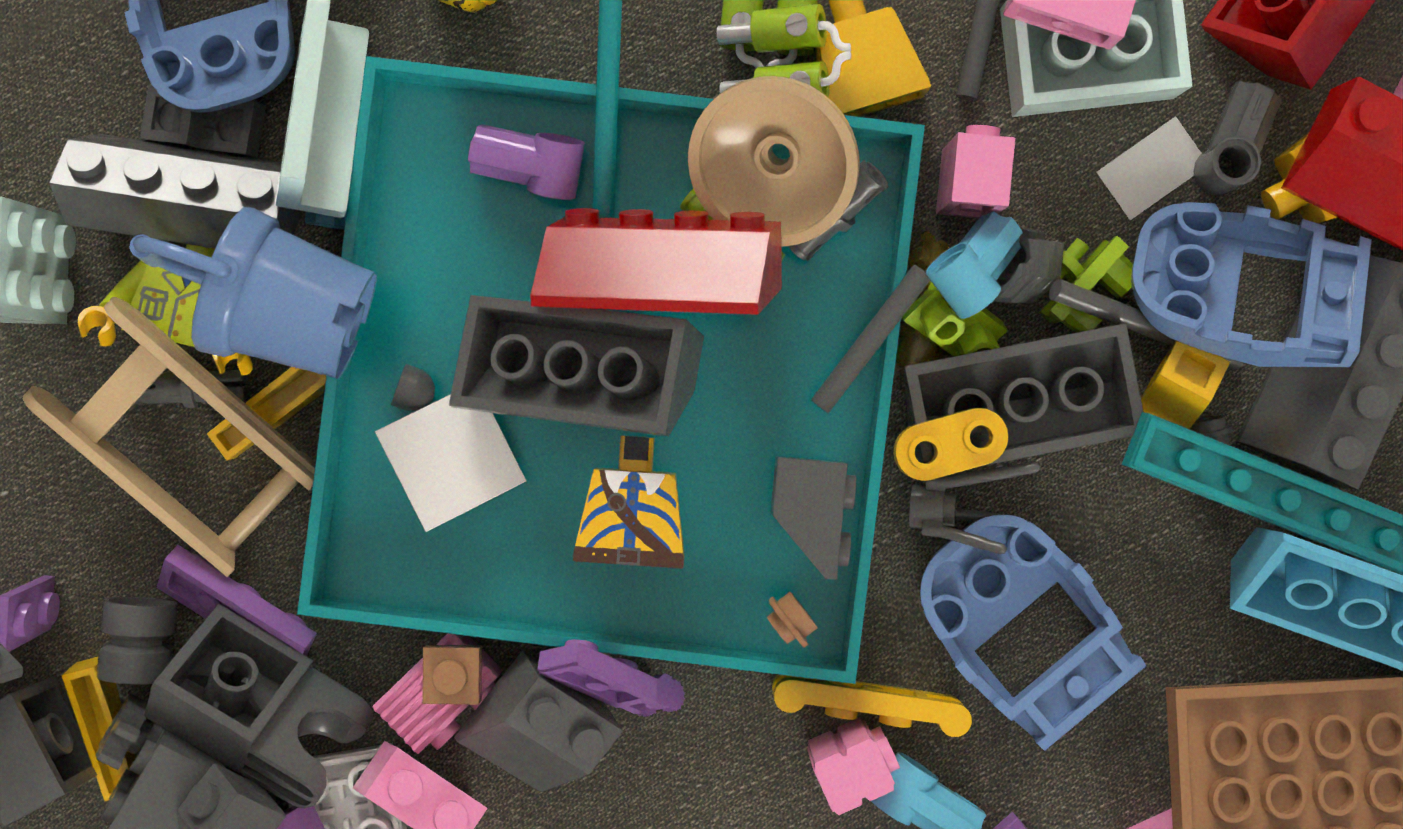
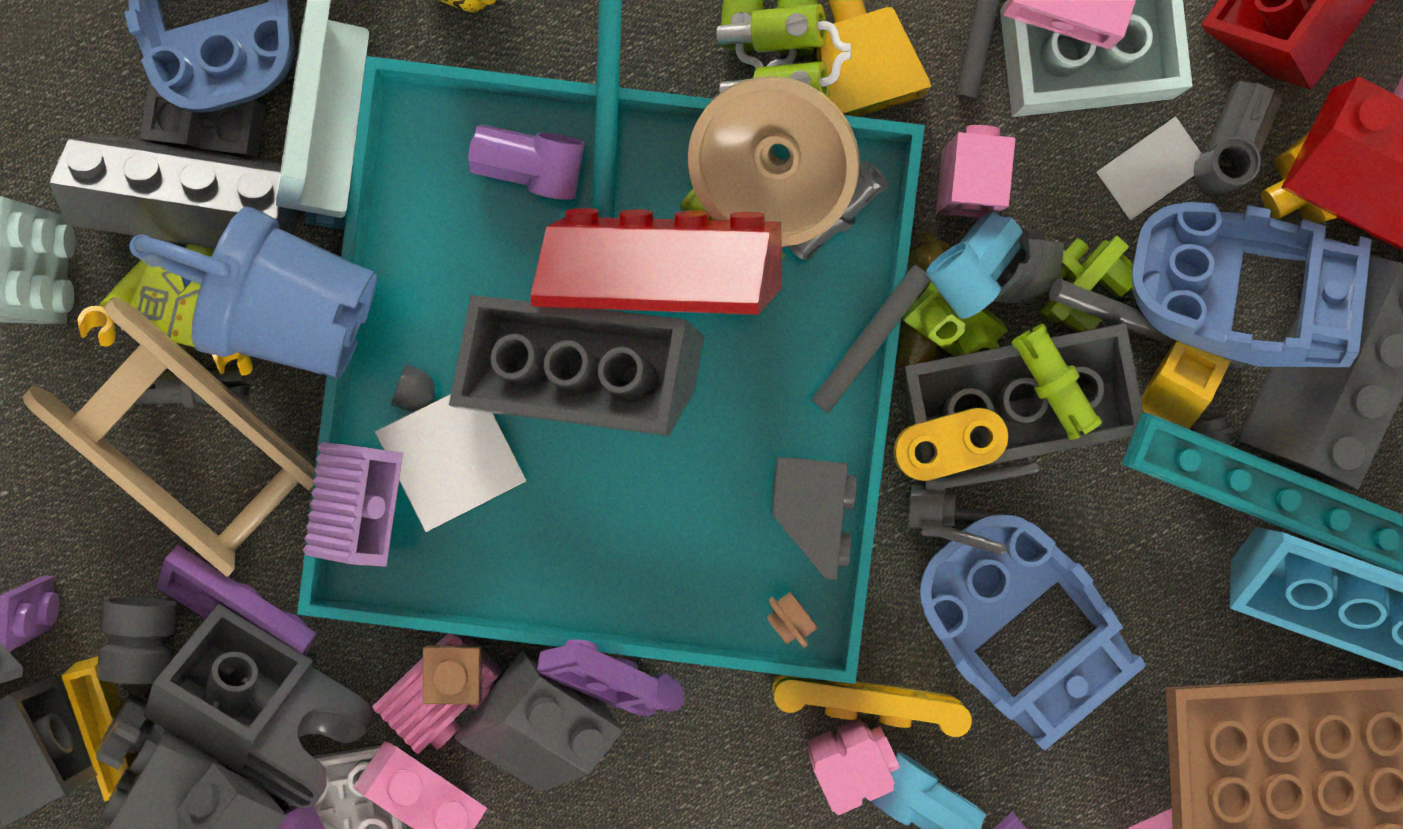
(273, 404): yellow piece -> none
(353, 504): none -> lavender brick
(632, 512): torso -> none
(1056, 382): none -> lime pin

